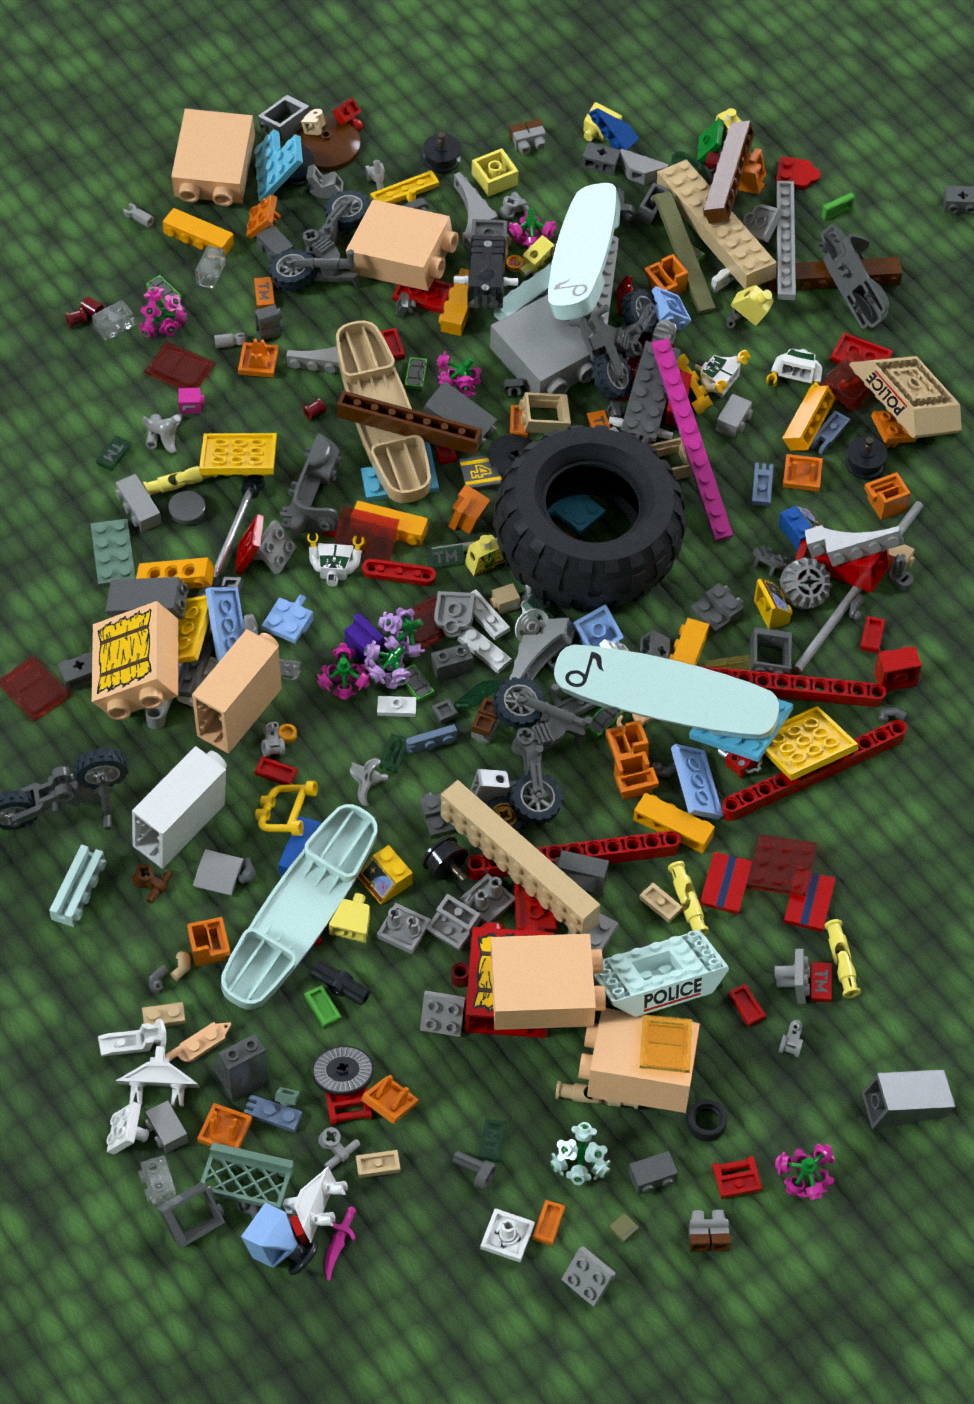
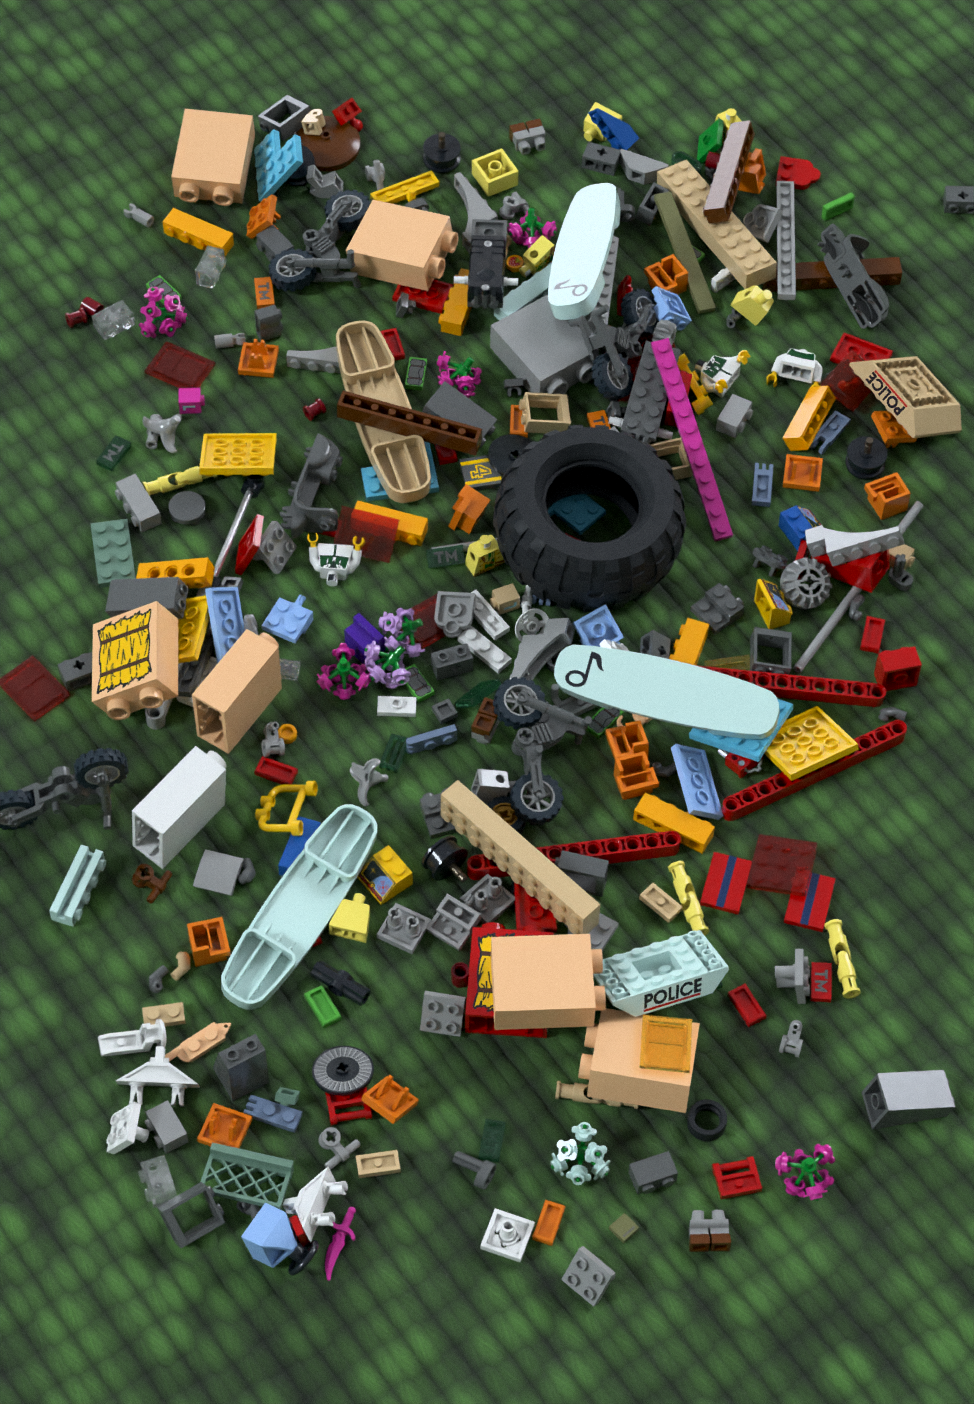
(399, 572): red plate -> none
(533, 602): sand green plate -> none

